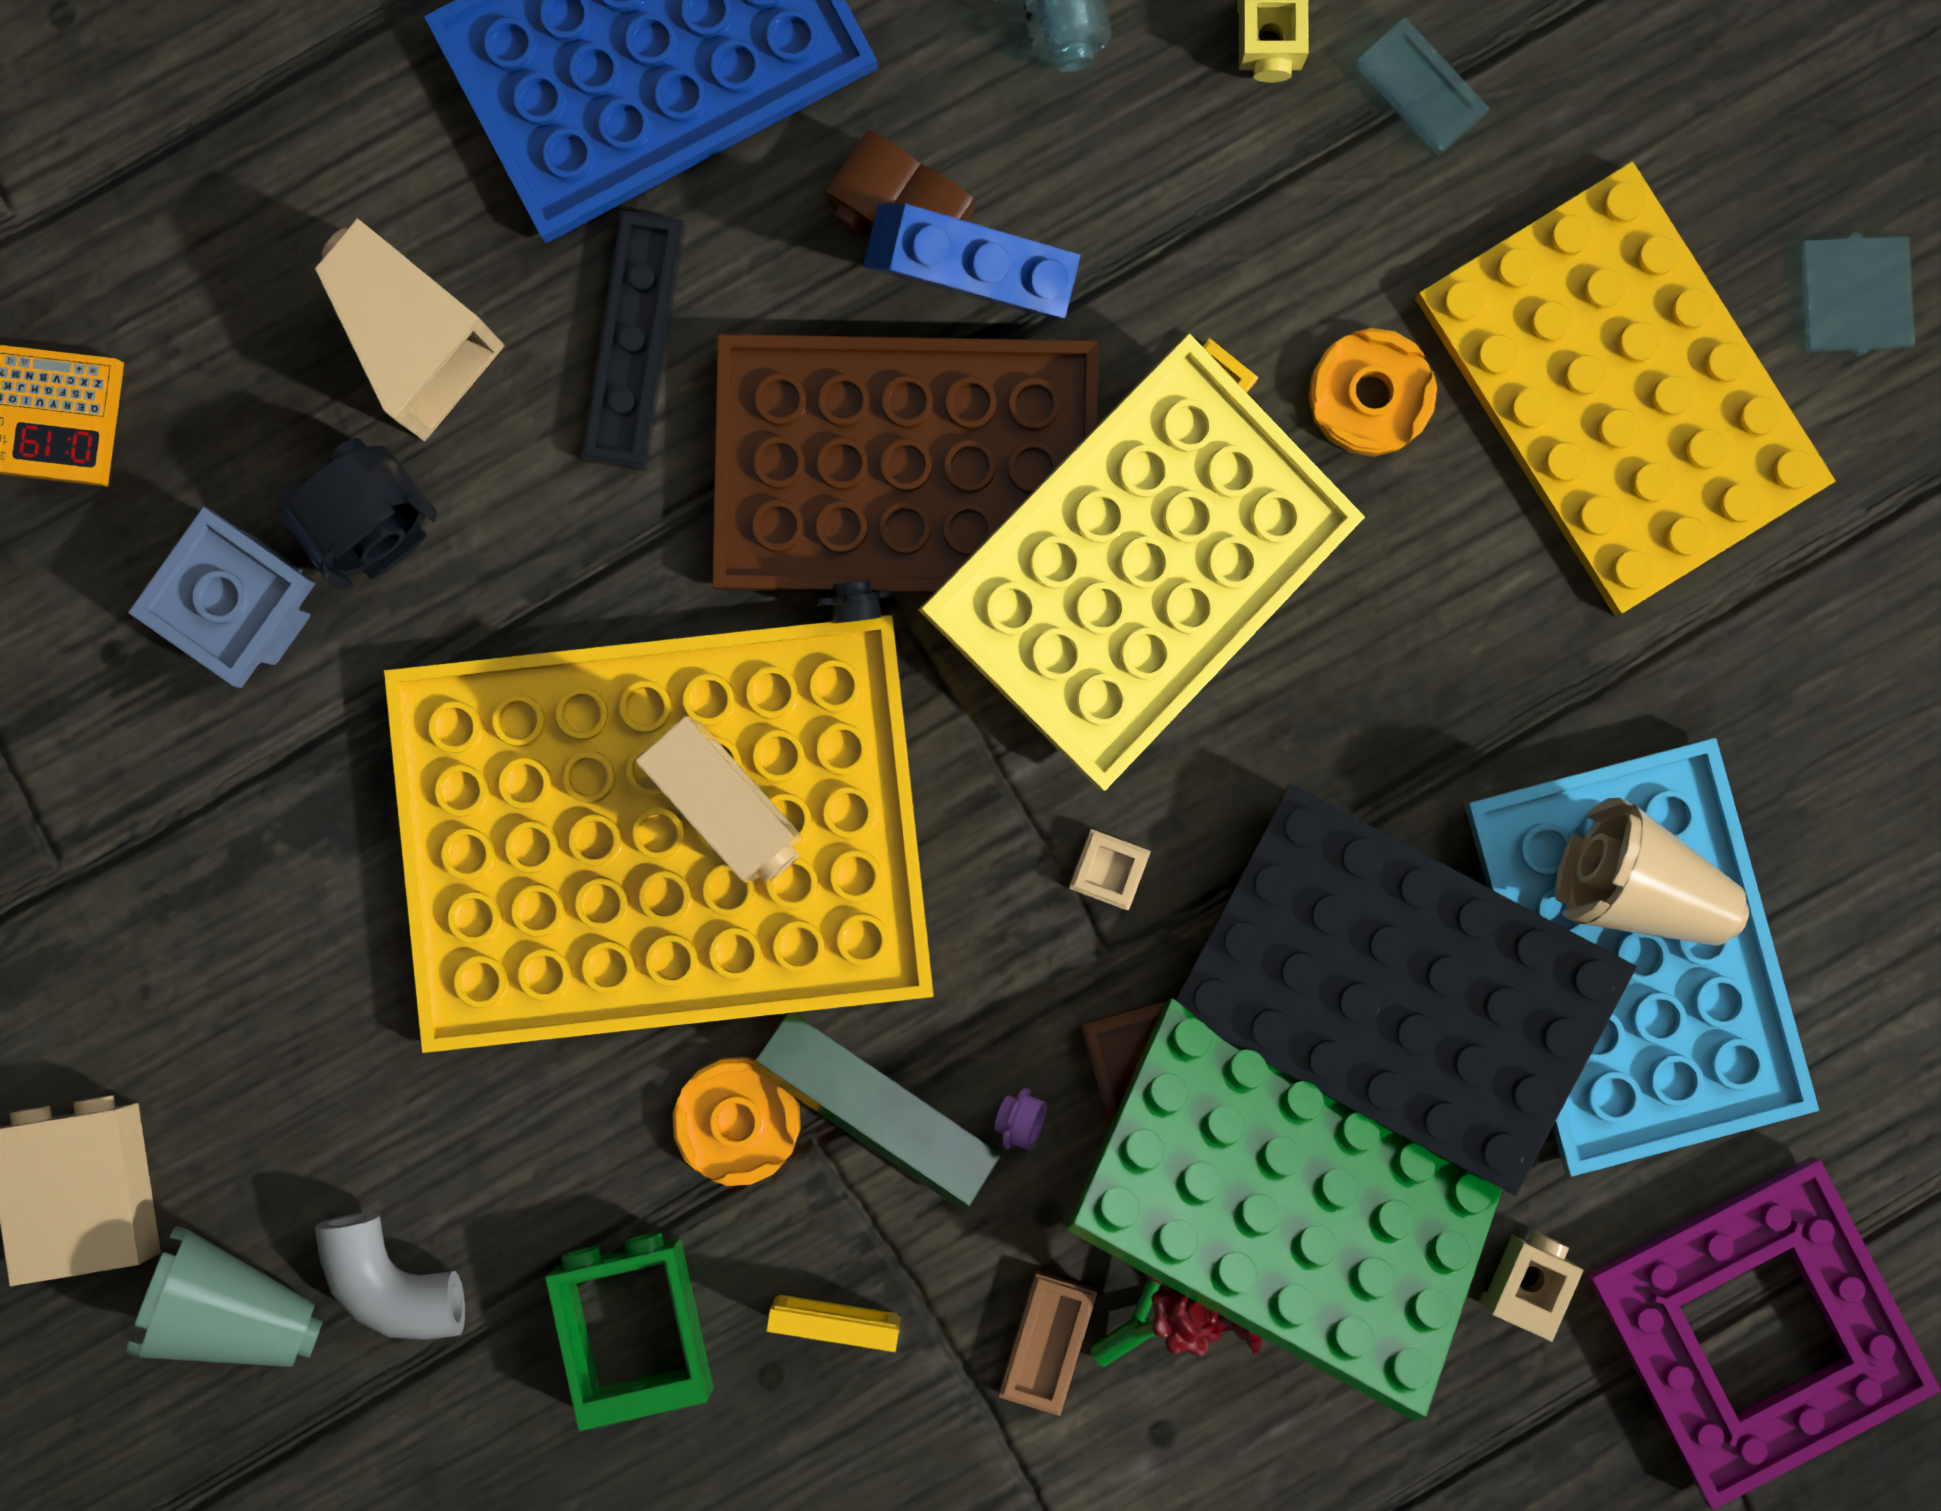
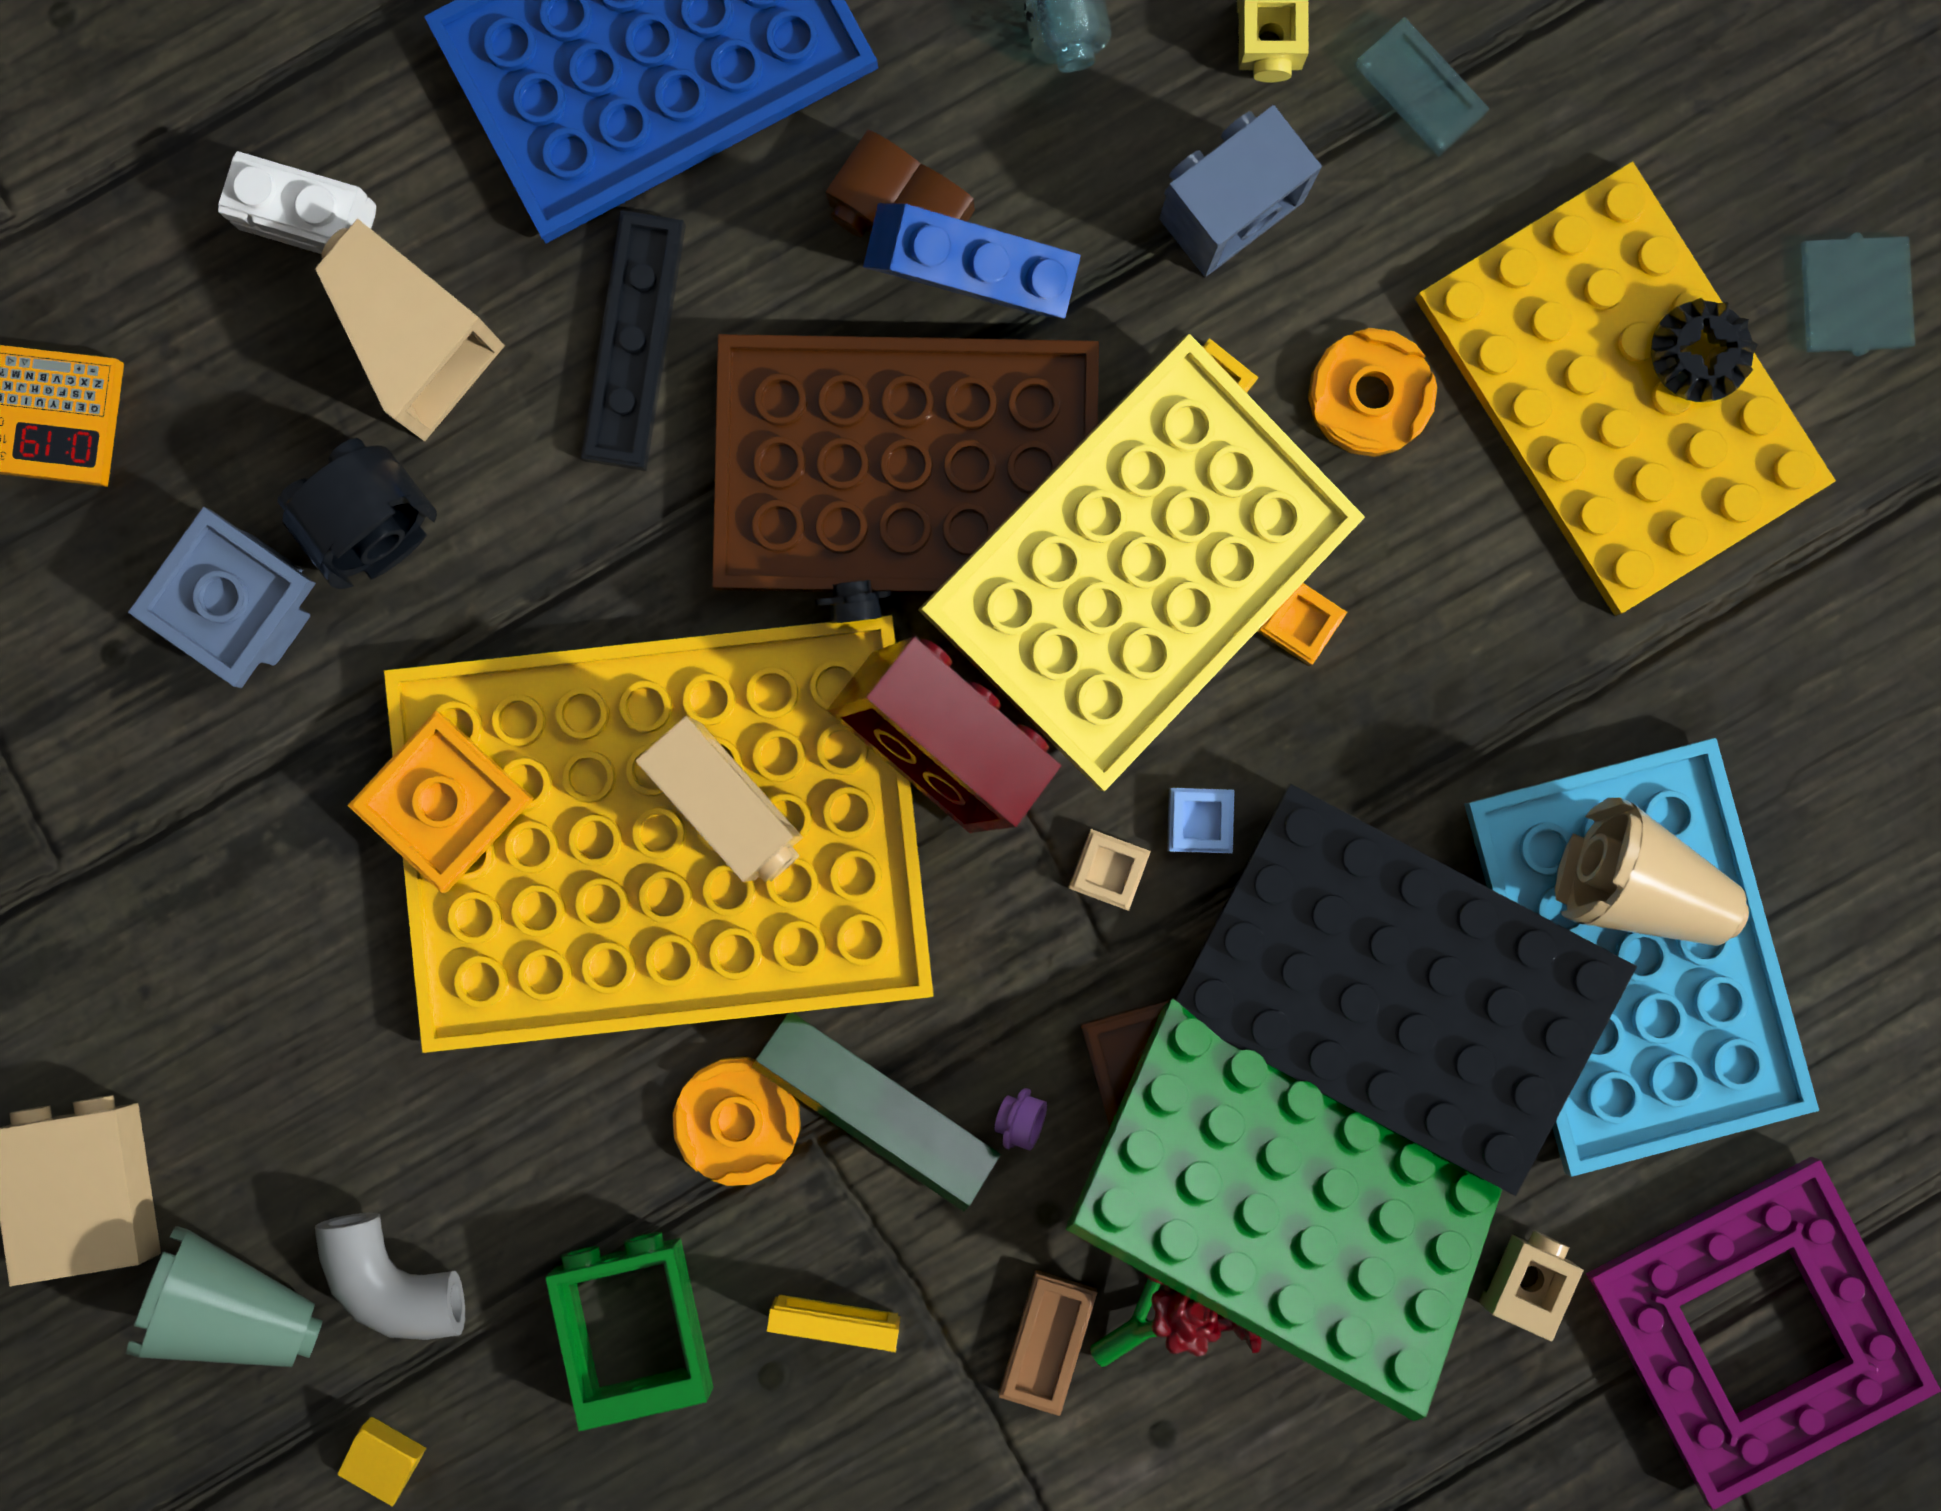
(290, 203): none -> white brick
(381, 1460): none -> yellow slope
(440, 802): none -> light orange tile
(945, 735): none -> dark red brick
(1200, 820): none -> light blue tile
(1238, 188): none -> sand blue brick
(1303, 624): none -> light orange tile
(1686, 373): none -> black gear

